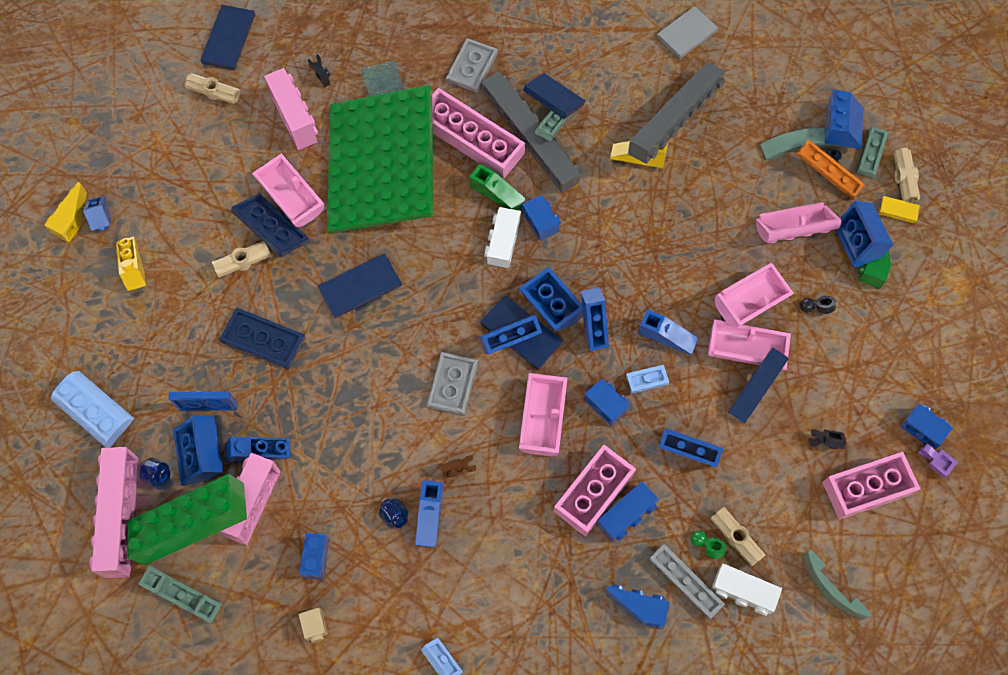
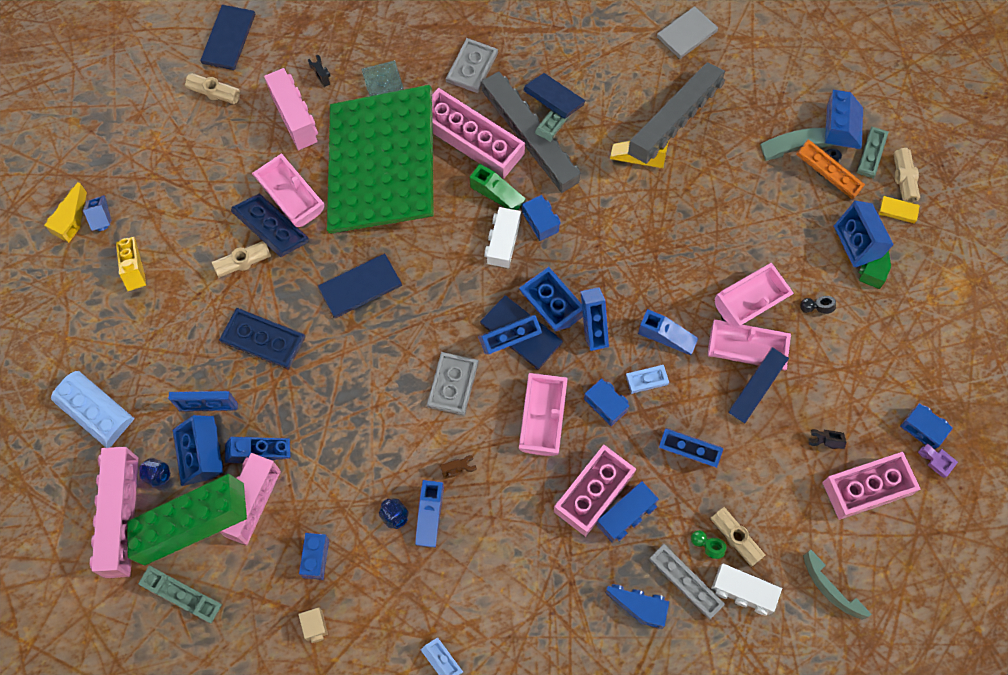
(796, 222): bright pink container -> none

